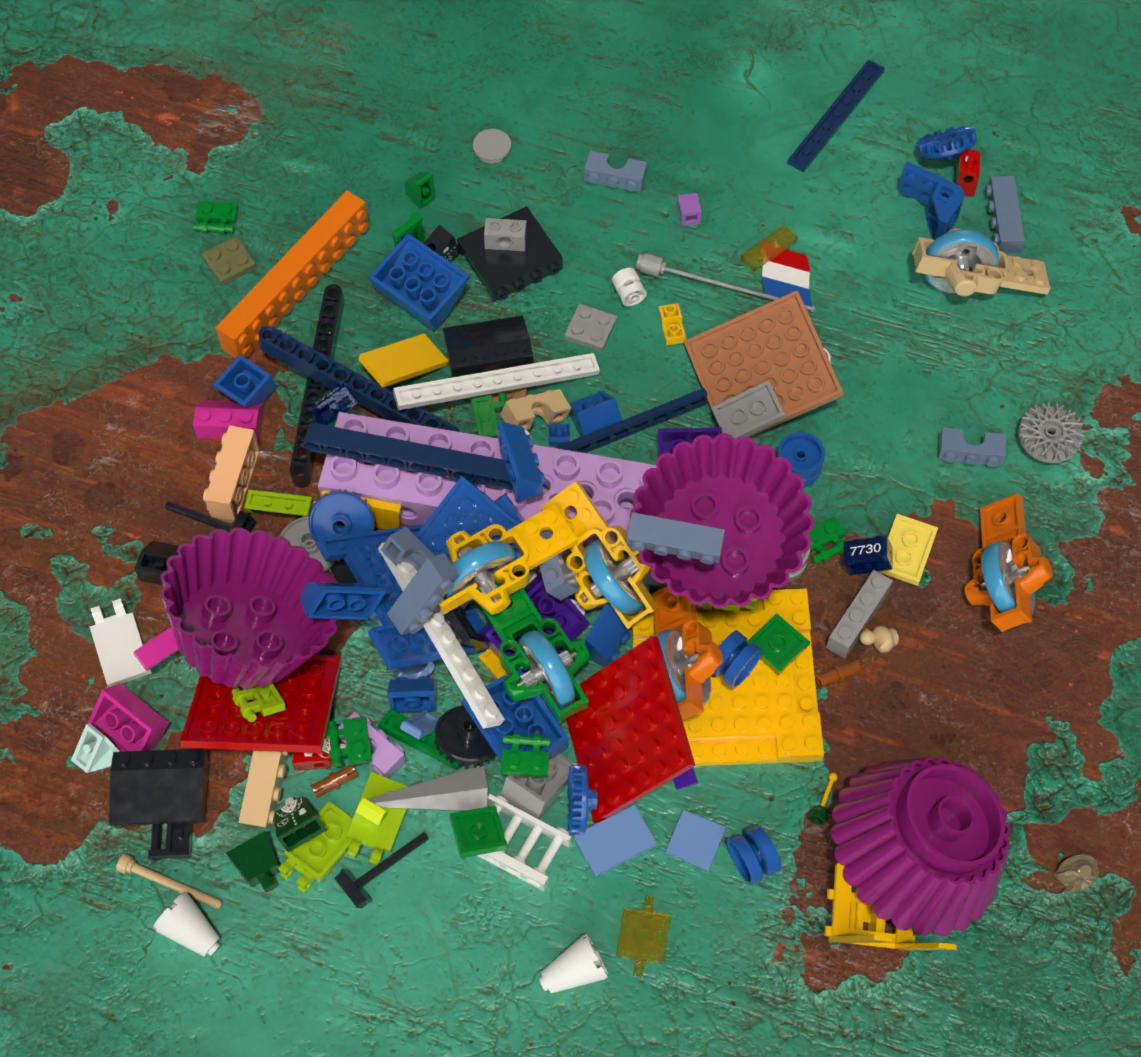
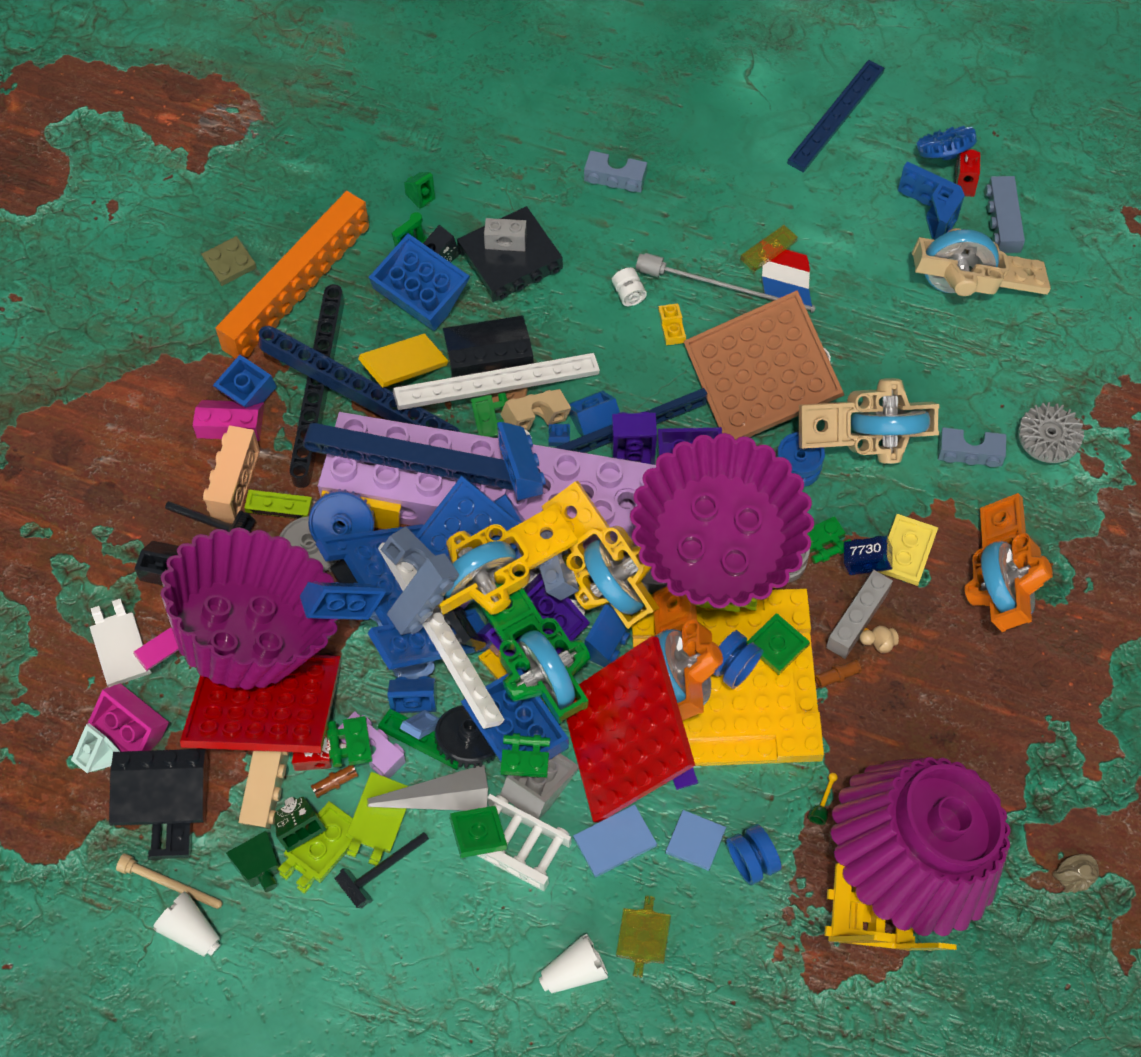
(216, 213): green plate -> none
(266, 701): lime plate -> none
(328, 407): clear blue brick -> none
(370, 811): neon yellow piece -> none
(492, 146): light grey tile -> none
(580, 799): blue wheel -> none
(590, 327): light grey plate -> none
(634, 437): none -> dark purple brick
(675, 538): sand blue brick -> none
(689, 209): medium lavender brick -> none
(749, 411): light grey plate -> none
(892, 422): none -> tan piece

